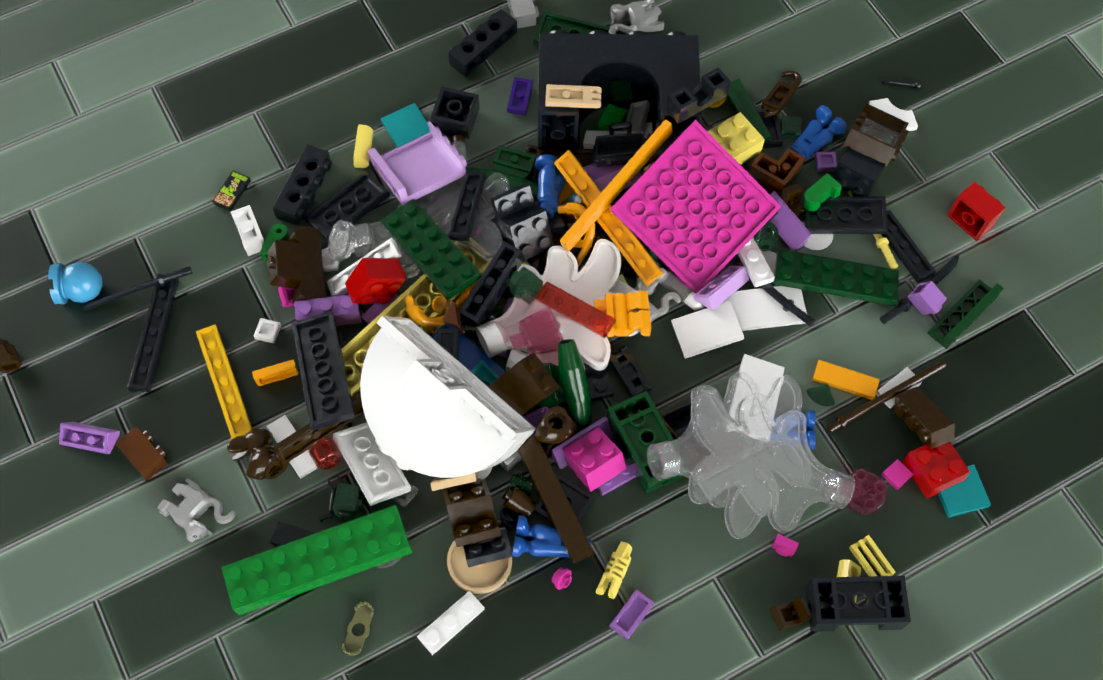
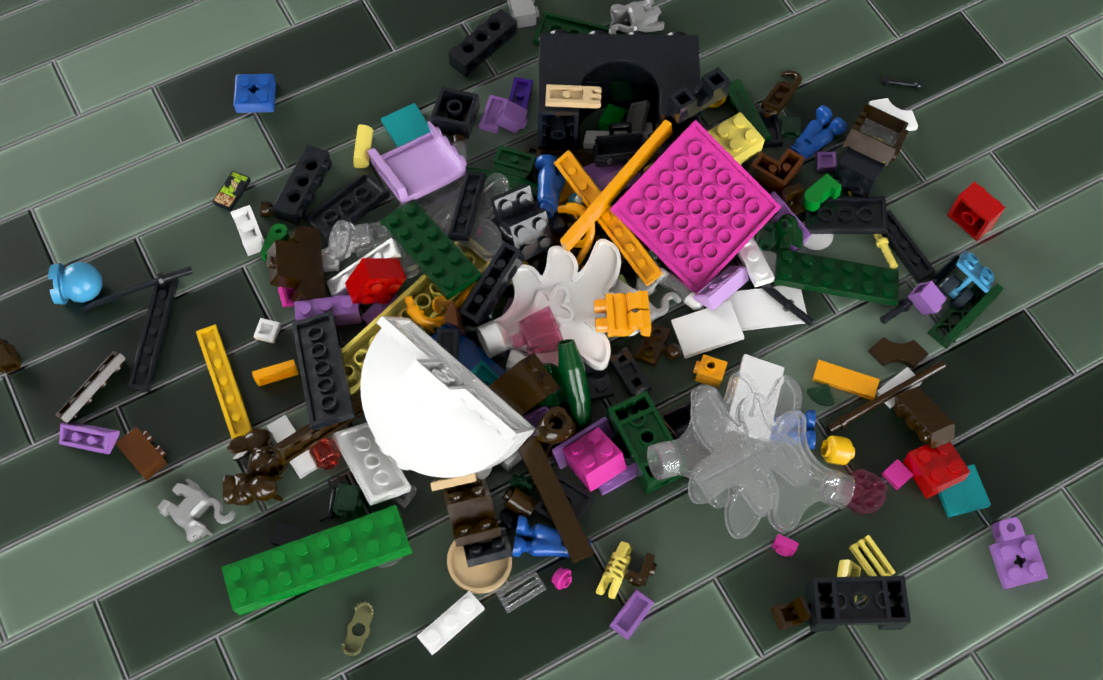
(96, 381): none -> plate
(245, 488): none -> dark brown animal
(254, 93): none -> blue brick
(264, 209): none -> dark brown hinge
(491, 113): none -> medium lavender tile
(504, 601): none -> clear tile
(512, 117): none -> medium lavender brick
(525, 285): clear green brick -> none
(575, 309): clear red tile -> none
(648, 568): none -> dark brown bracket
(656, 344): none -> dark brown plate
(710, 371): none -> light orange brick
(788, 234): none -> dark green plate
(837, 450): none -> yellow head
(889, 352): none -> dark brown tile
(975, 272): none -> dark azure plate
(1011, 543): none -> medium lavender plate

